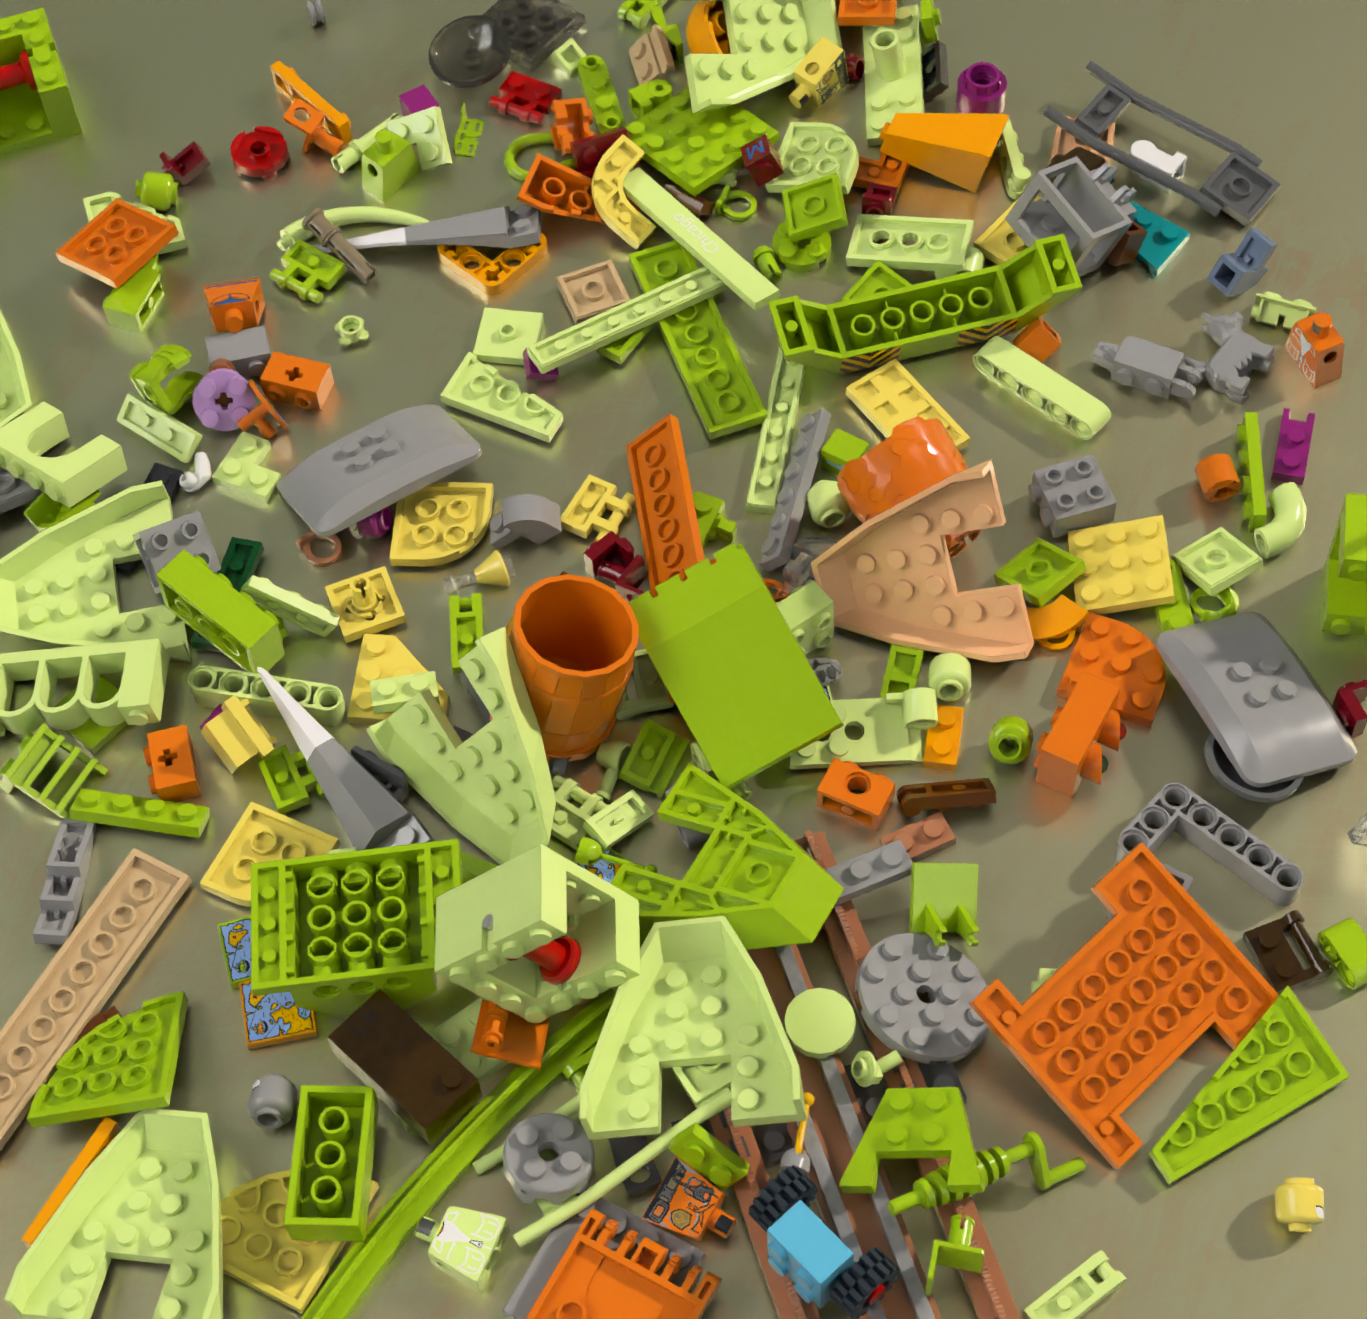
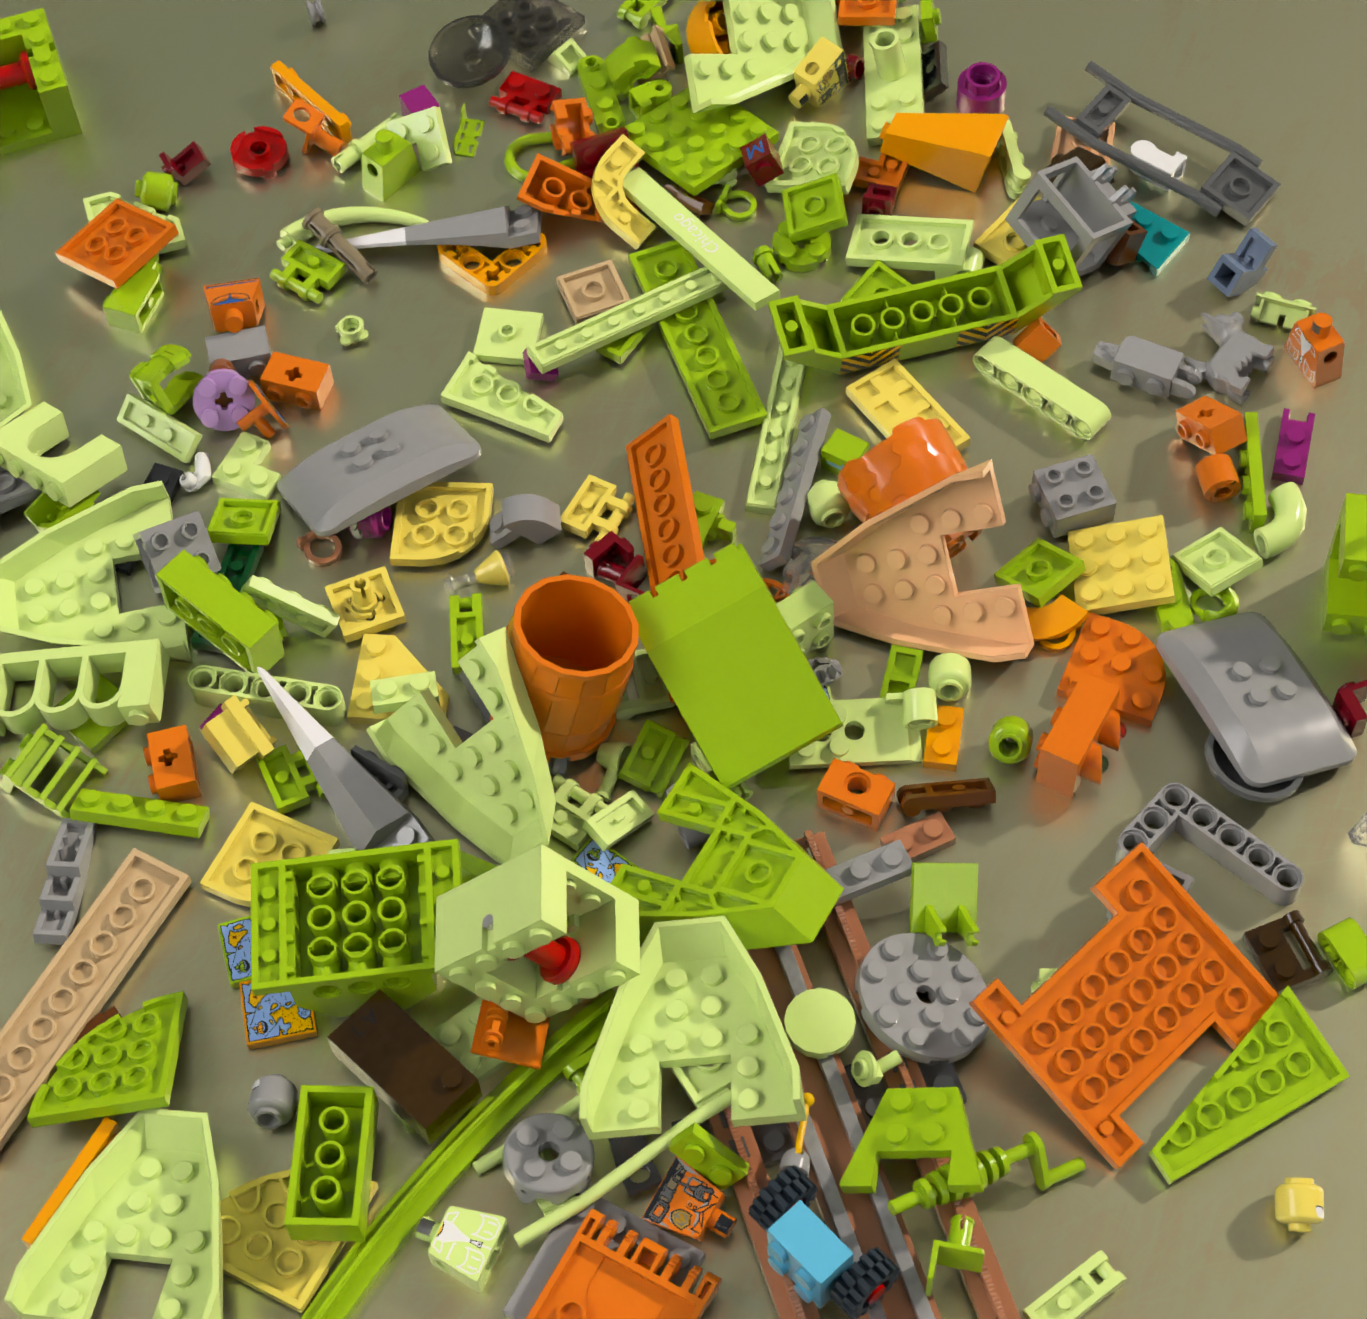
(244, 521): none -> lime tile
(590, 853): lime hinge -> none
(631, 62): none -> lime cylinder
(1210, 425): none -> orange brick

